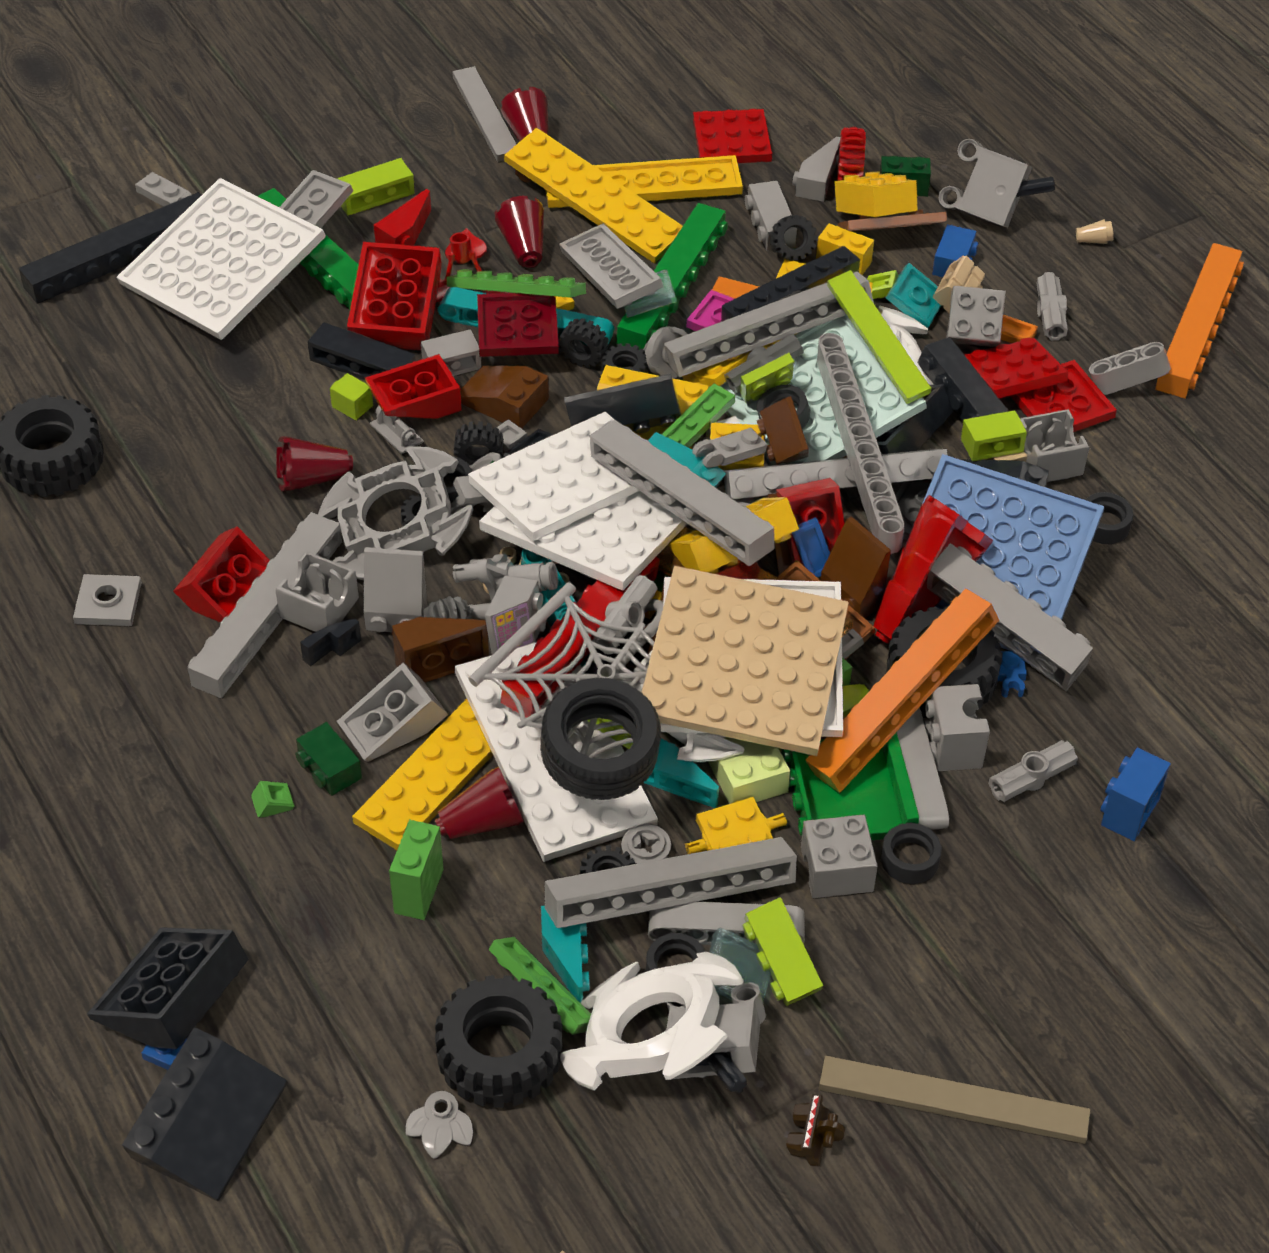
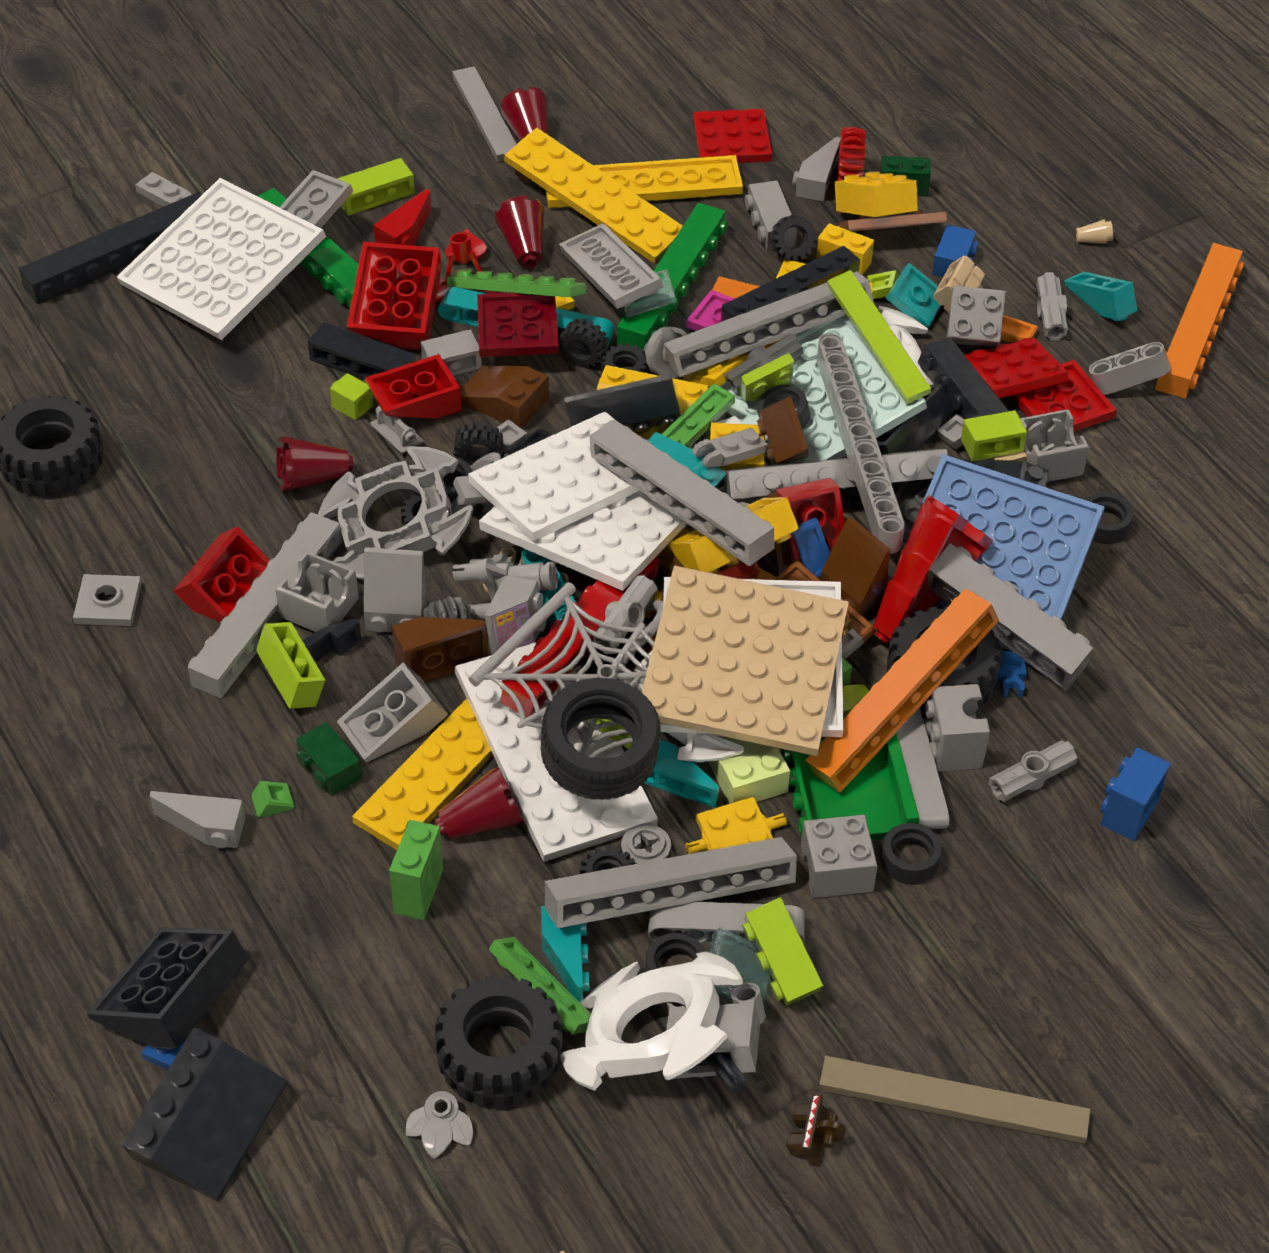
(206, 818): none -> light grey slope
(290, 665): none -> lime brick
(952, 432): none -> light grey plate
(994, 185): light grey piece -> none
(1104, 294): none -> teal slope

